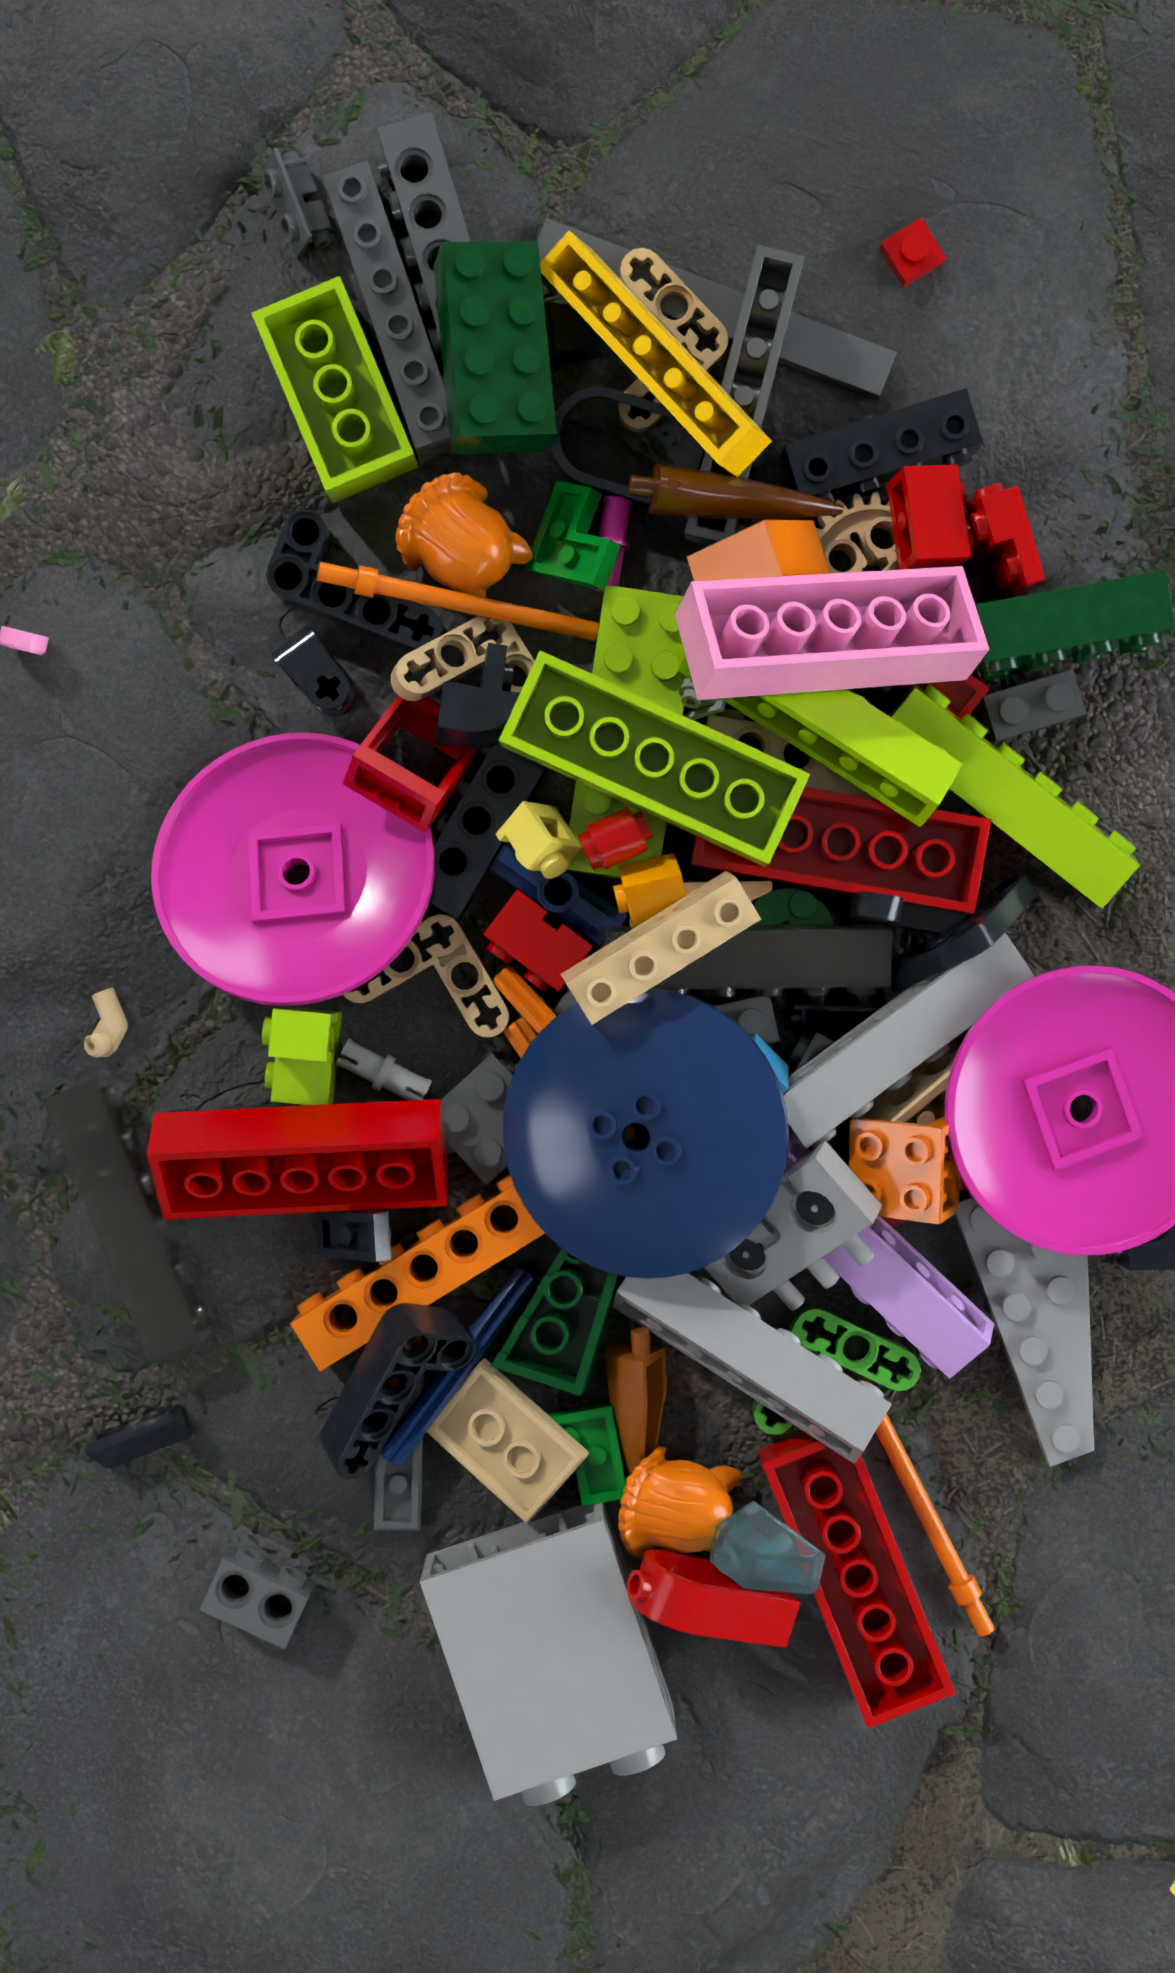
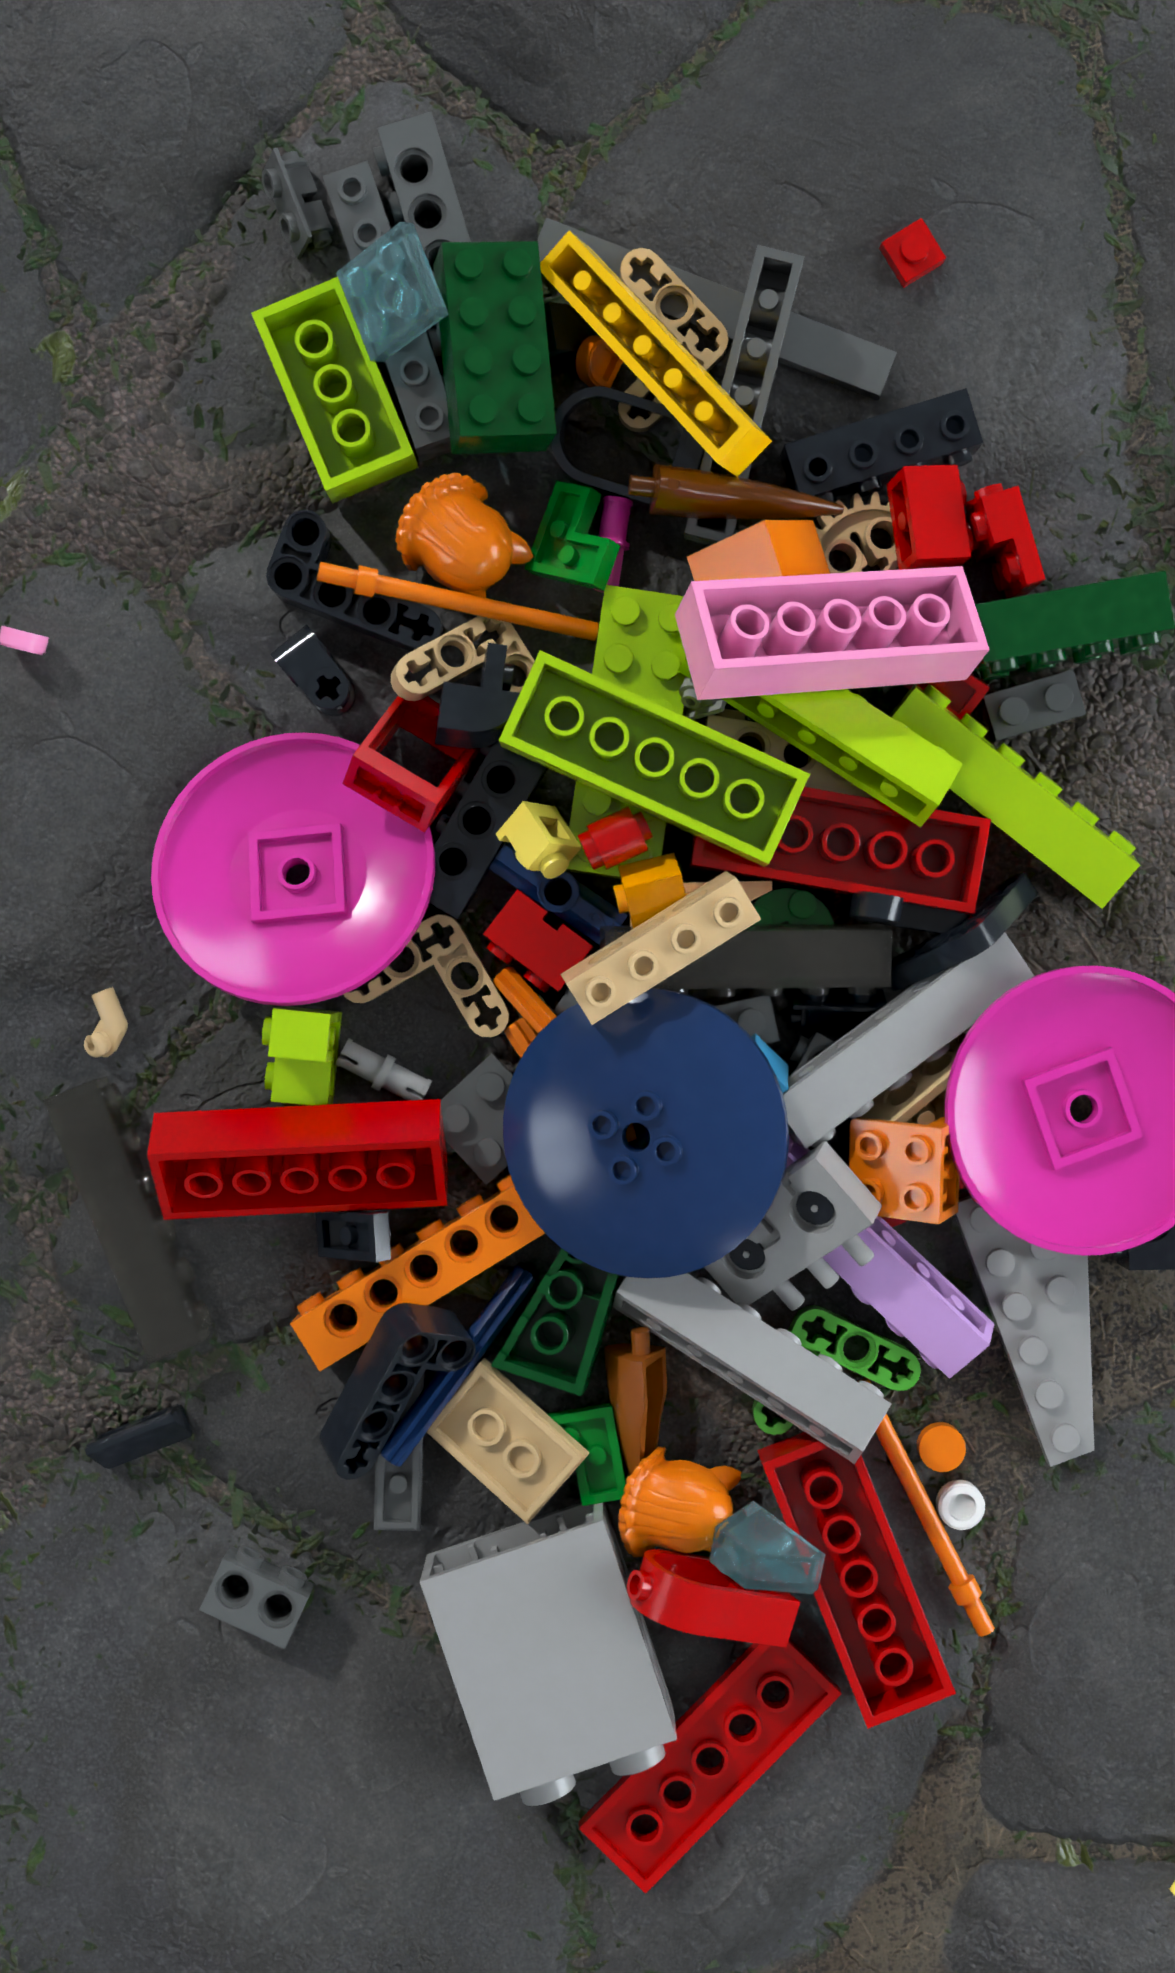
(392, 292): none -> clear light blue plate
(597, 362): none -> orange tile
(715, 1789): none -> red plate
(941, 1447): none -> orange tile
(960, 1504): none -> white tile

